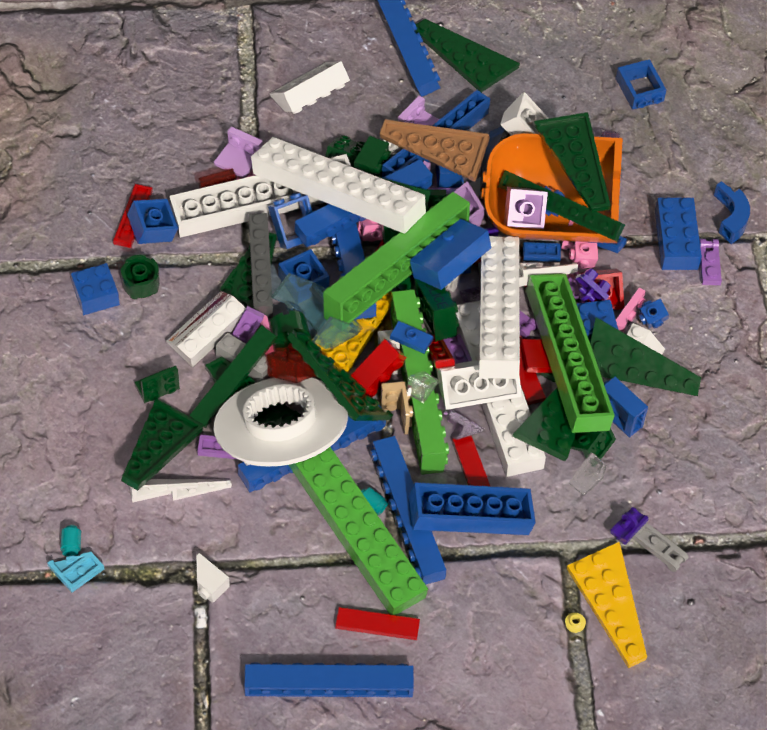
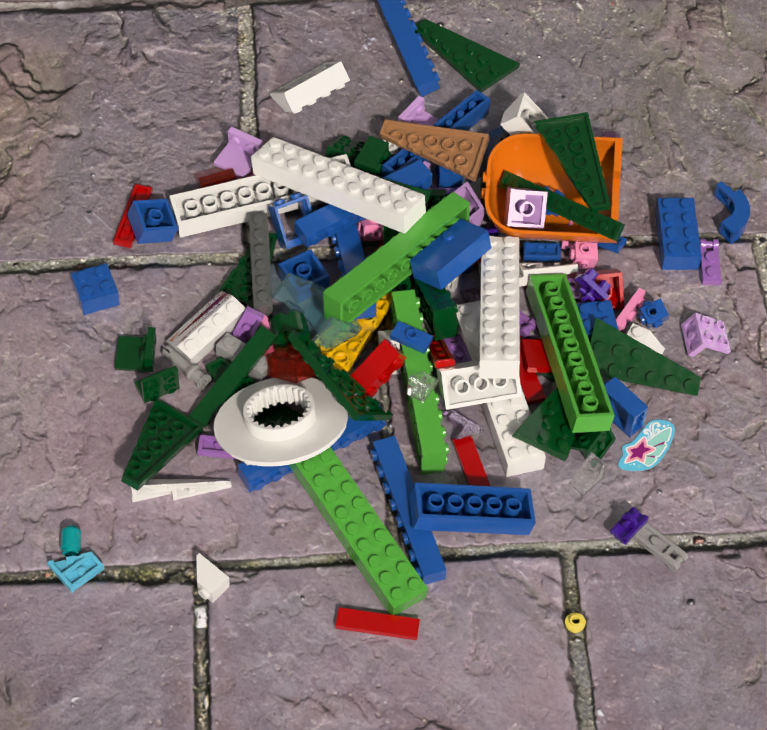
(136, 352): none -> dark green bracket
(140, 276): dark green brick -> none
(191, 371): none -> light grey pin
(329, 680): blue brick -> none
(375, 499): teal brick -> none
(395, 397): tan bracket -> none
(608, 592): yellow wing -> none
(635, 71): blue window -> none
(648, 446): none -> sticker
(703, 333): none -> lavender bracket

